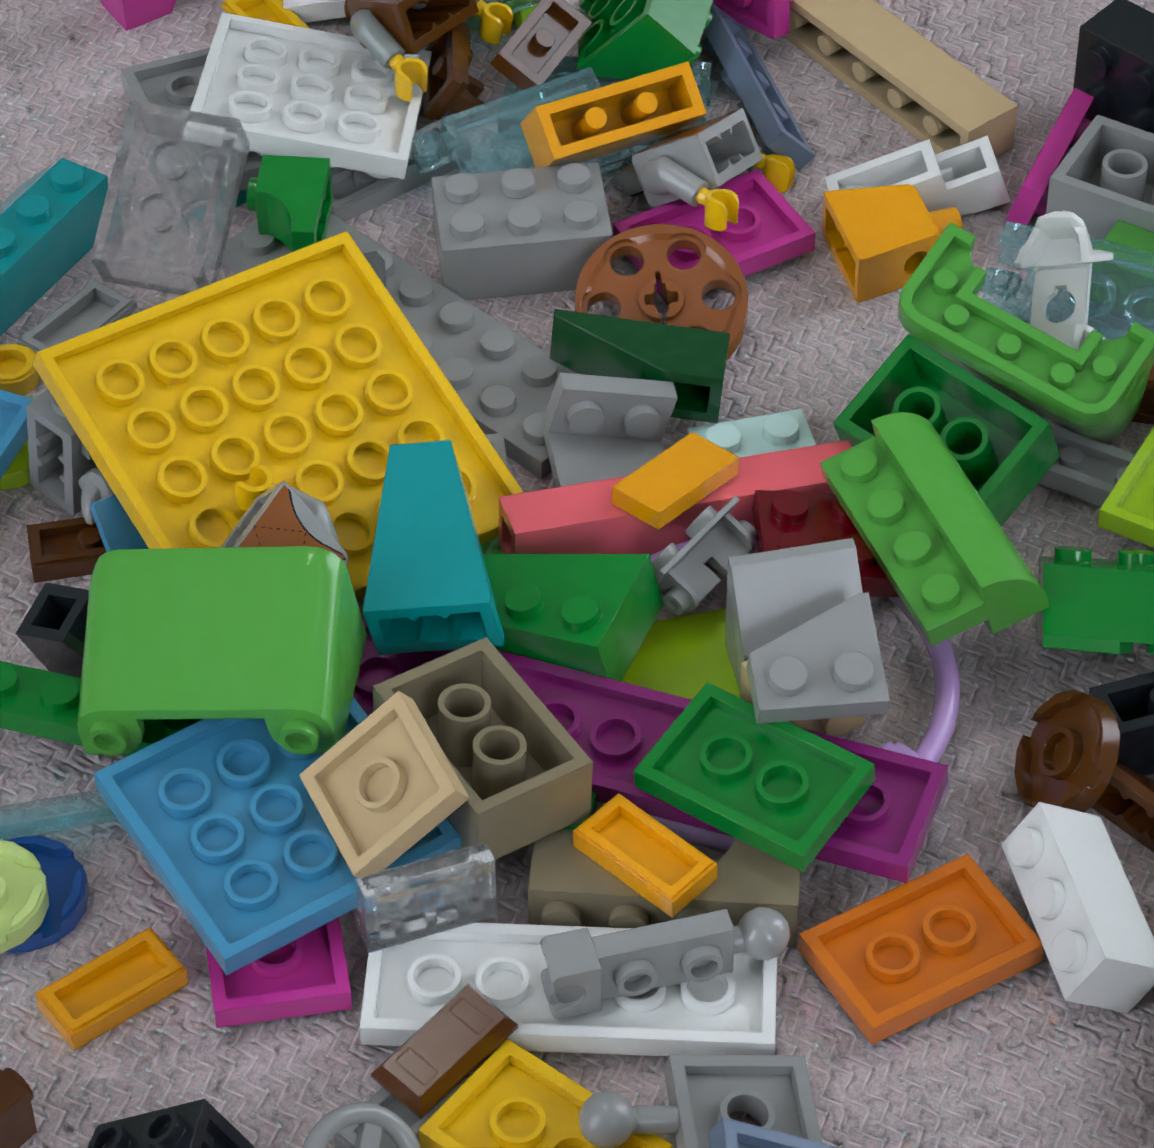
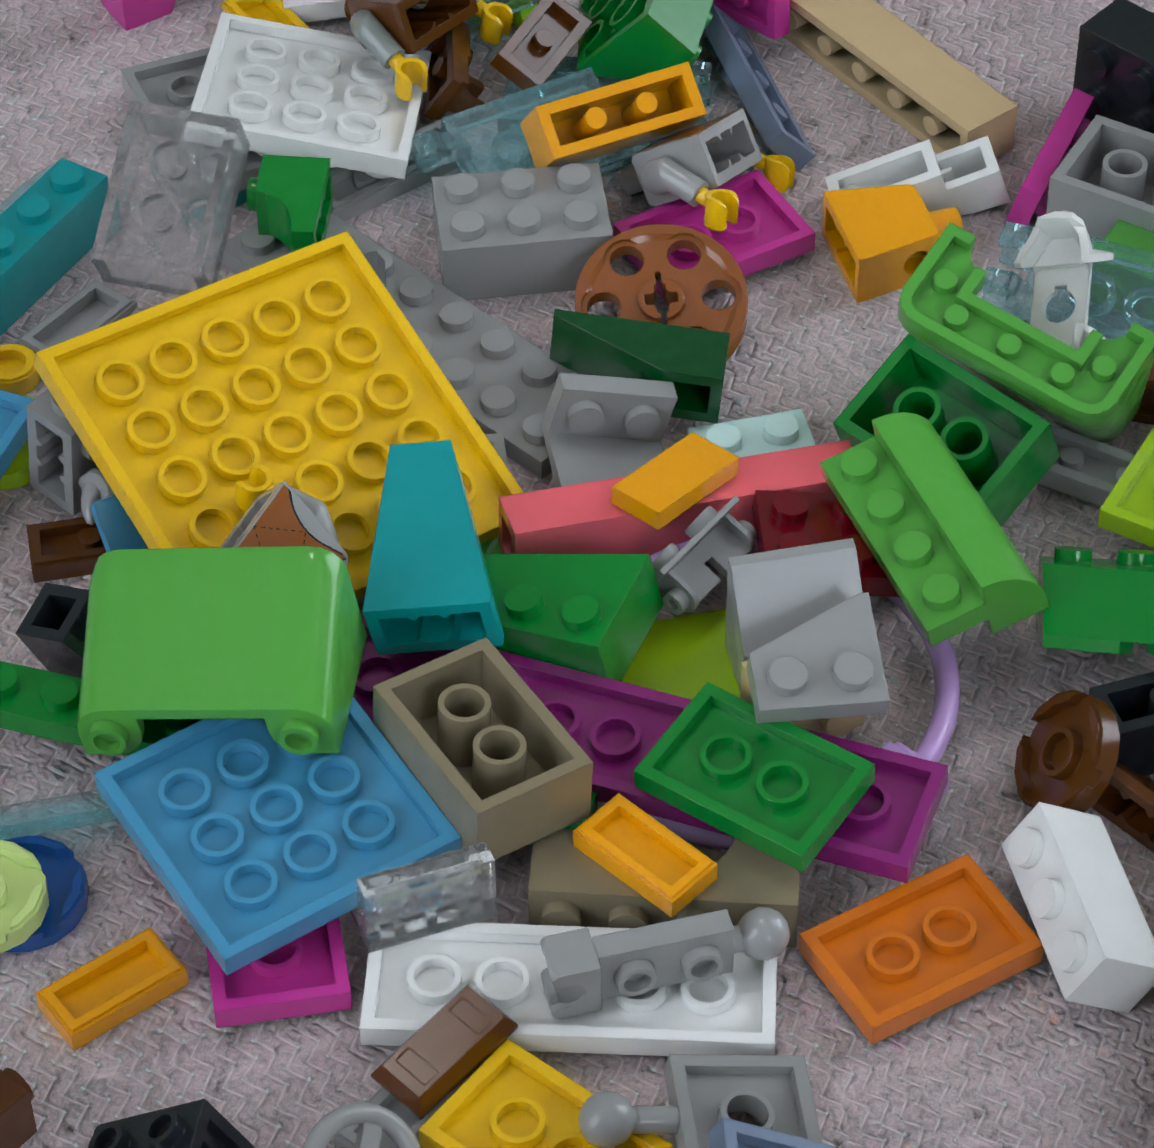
(383, 786): tan plate -> none

